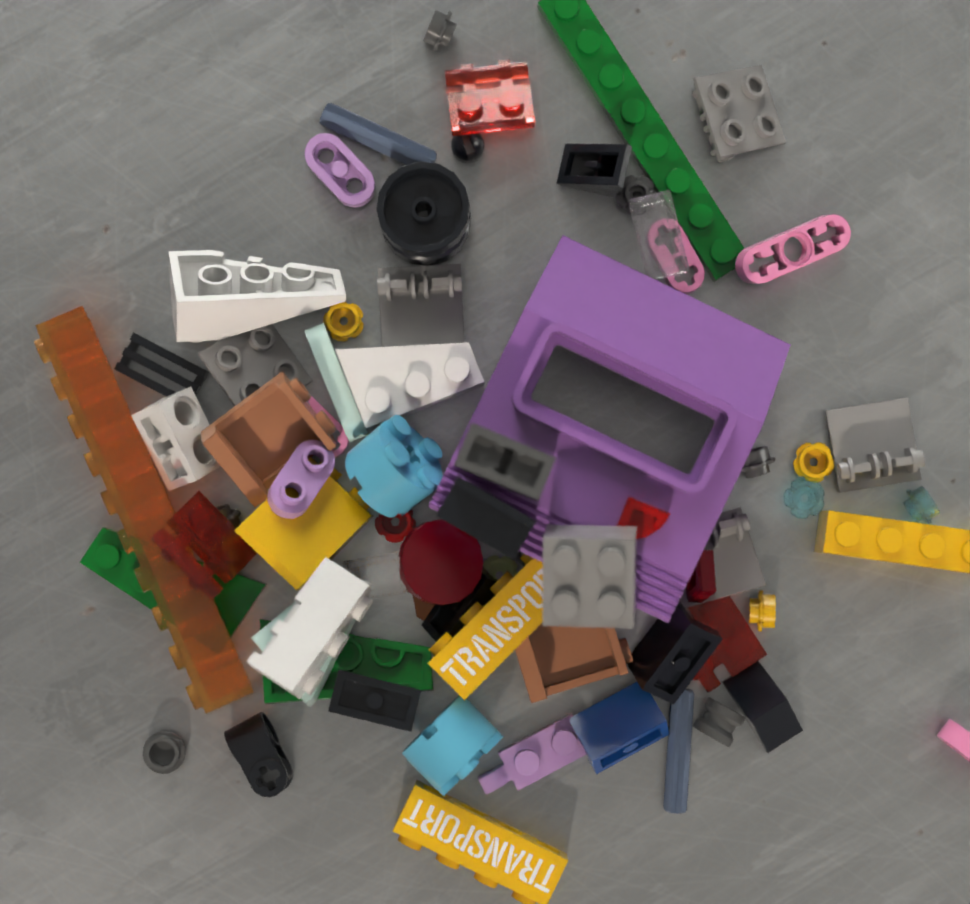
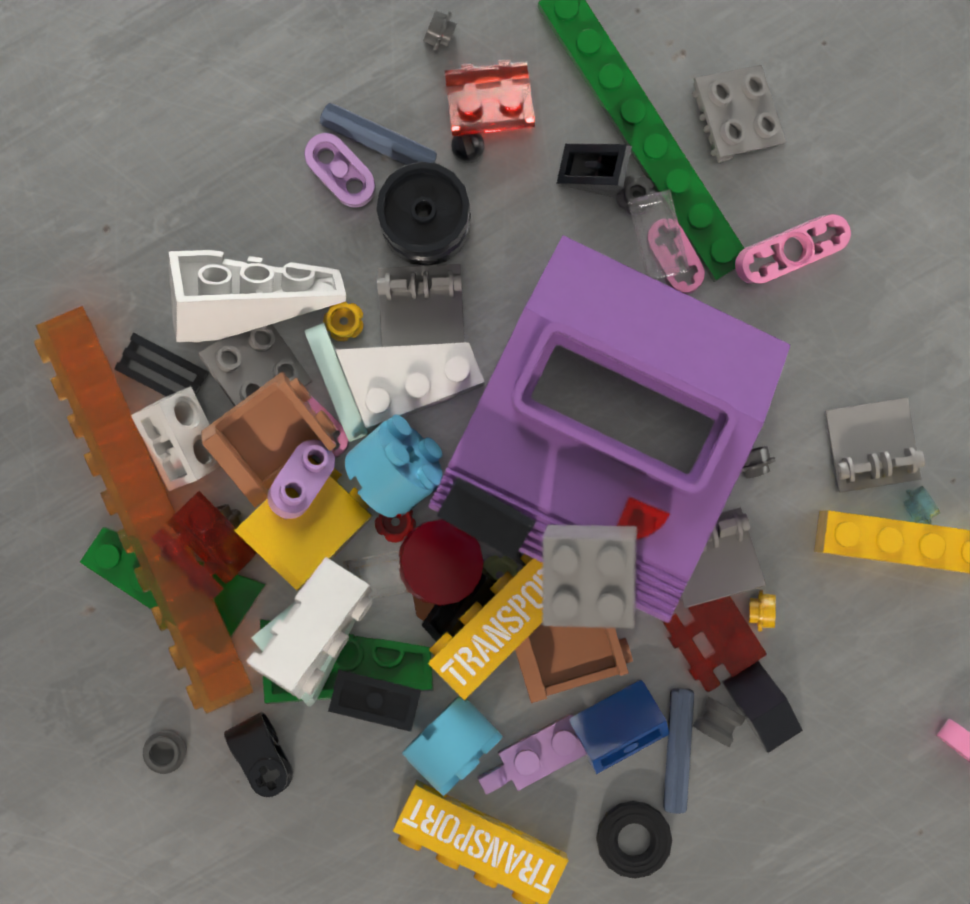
(504, 461): dark grey brick -> none
(648, 861): none -> black tyre
(672, 654): black panel -> none
(702, 581): dark red tile -> none
(815, 495): clear light blue plate -> none
(824, 459): yellow plate -> none

